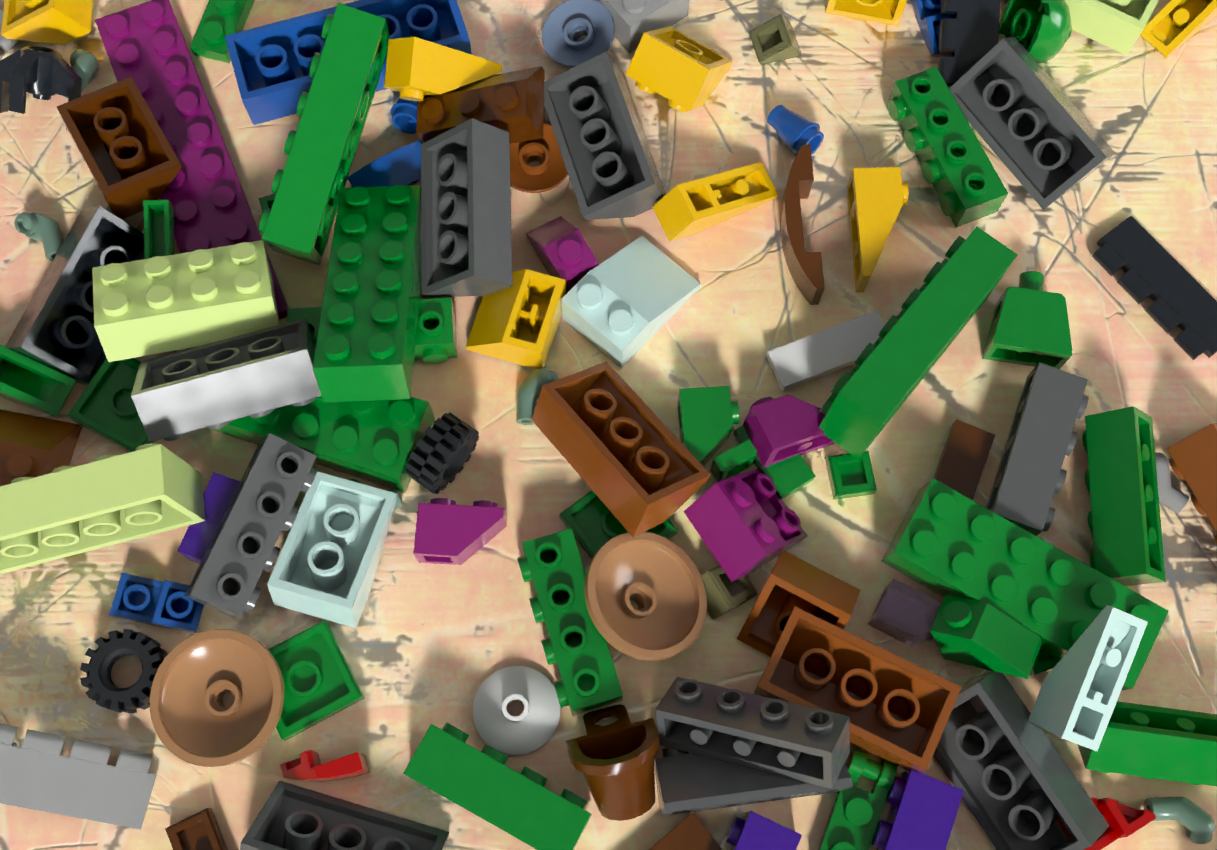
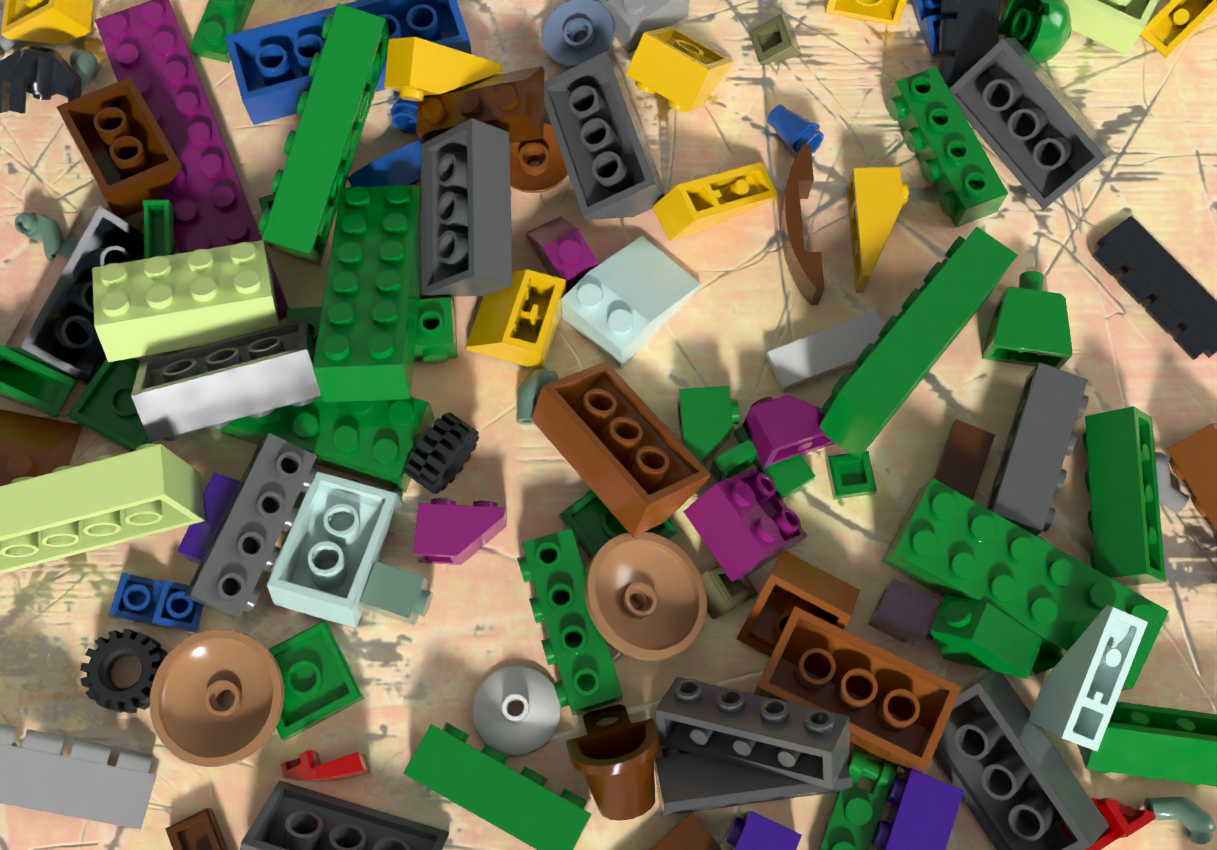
(396, 593): none -> sand green brick

